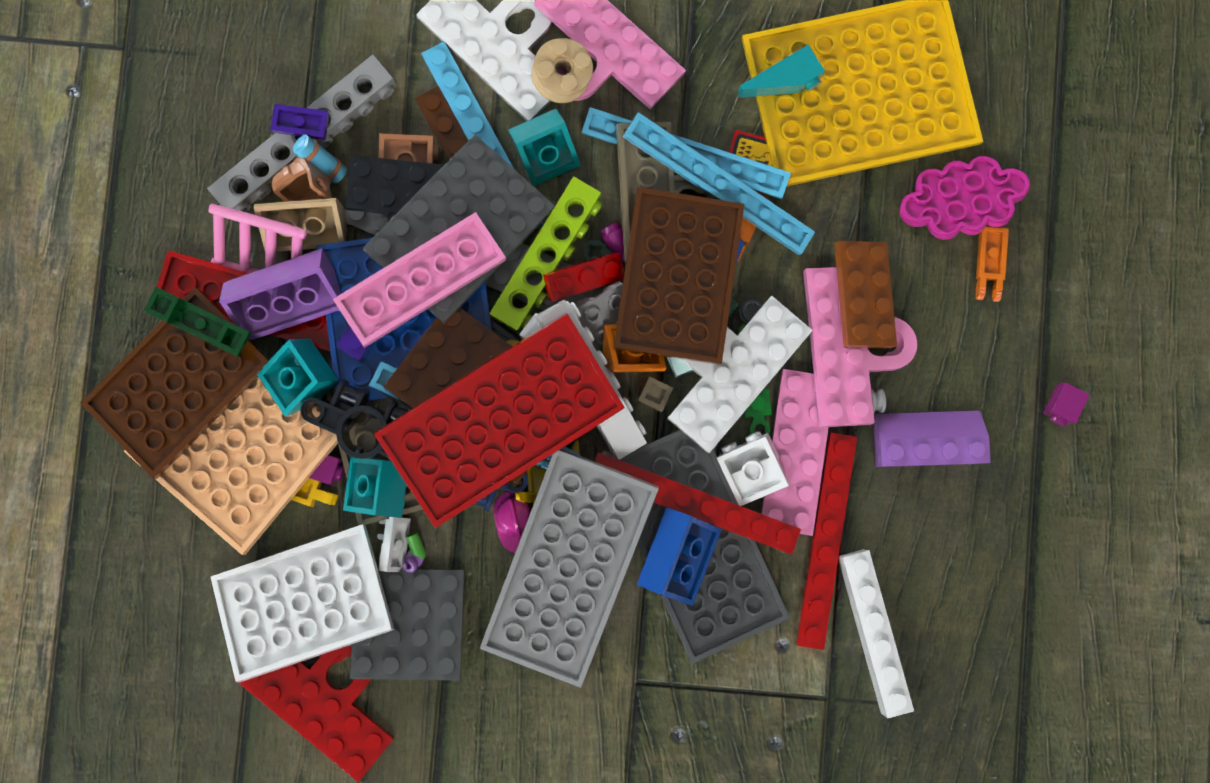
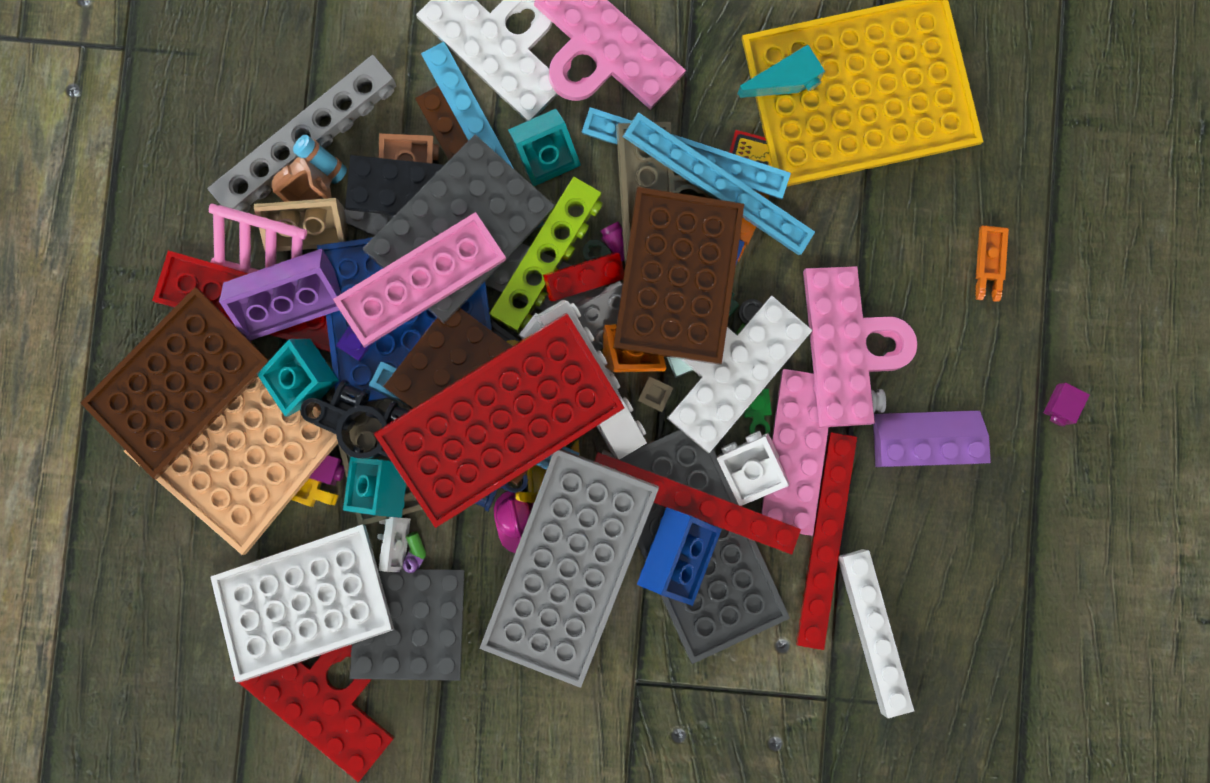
(197, 321): dark green slope -> none
(300, 121): dark purple plate -> none
(565, 54): tan wheel -> none
(865, 294): dark orange plate -> none
(964, 197): dark pink plate -> none

